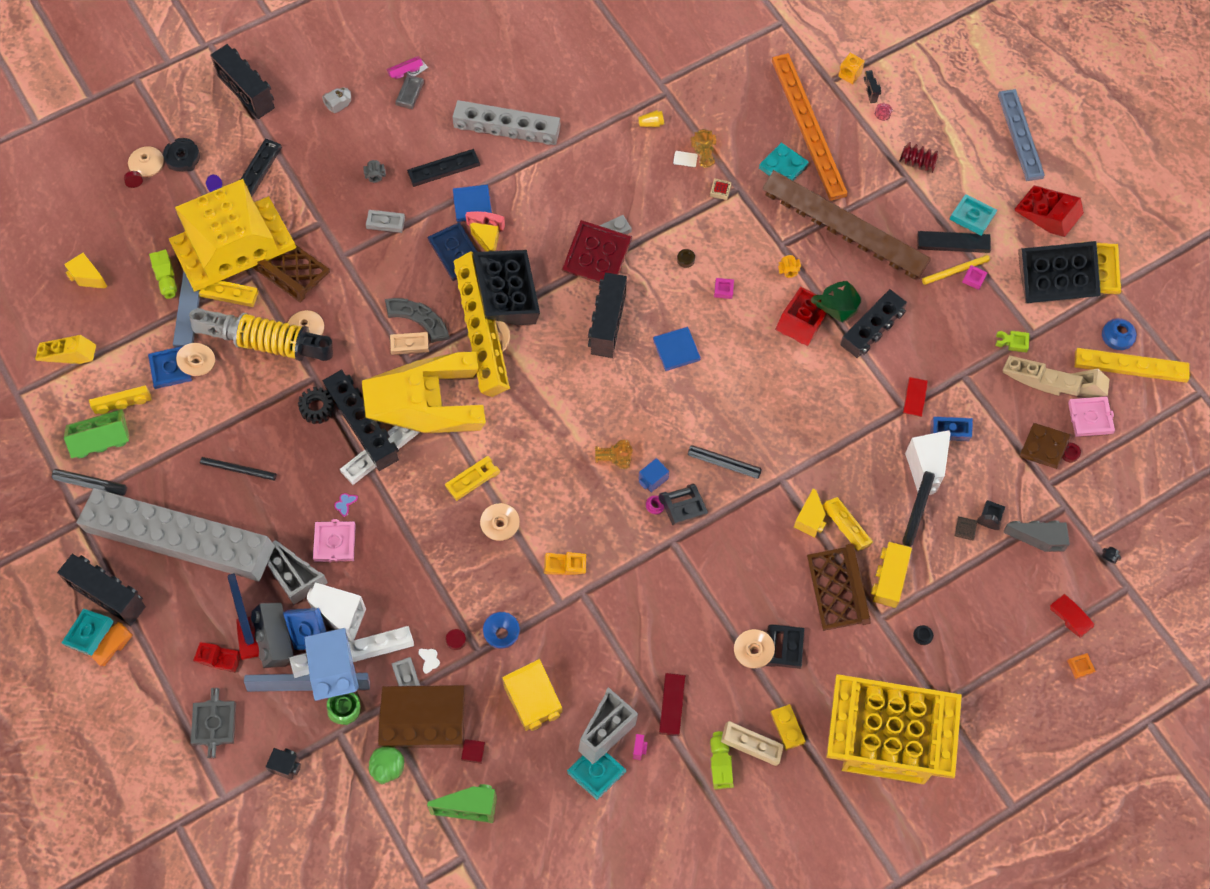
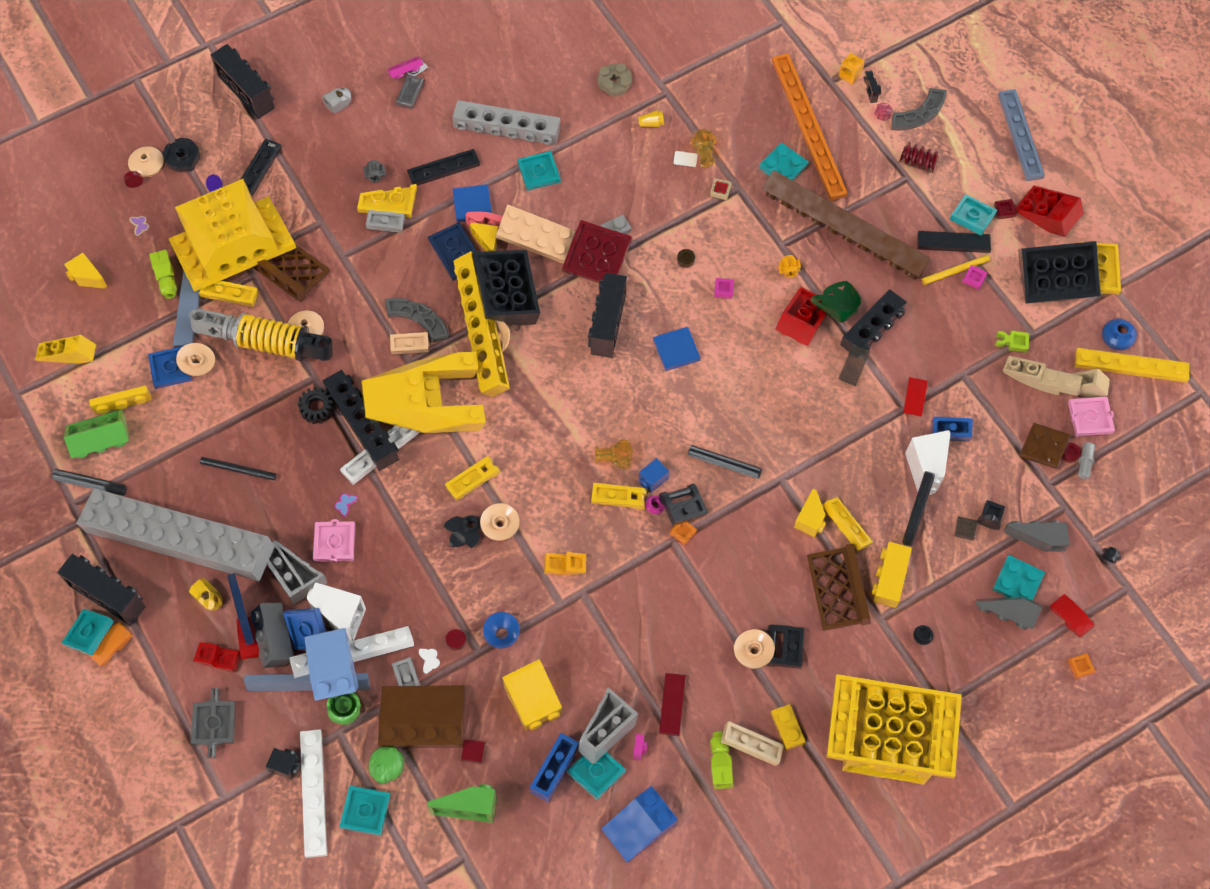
(140, 224): none -> medium lavender sticker
(206, 595): none -> yellow rock
(313, 794): none -> white plate
(365, 810): none -> teal plate
(397, 200): none -> yellow wing
(461, 533): none -> black plate
(535, 234): none -> light nougat plate
(539, 170): none -> teal tile
(554, 767): none -> blue brick
(618, 71): none -> dark tan plate
(618, 496): none -> yellow plate
(639, 824): none -> slope
(683, 532): none -> orange tile
(854, 365): none -> clear smoke tile
(922, 115): none -> dark grey tile
(1005, 209): none -> dark red tile
(1017, 609): none -> dark grey slope
(1018, 579): none -> teal plate
(1086, 460): none -> light grey axle

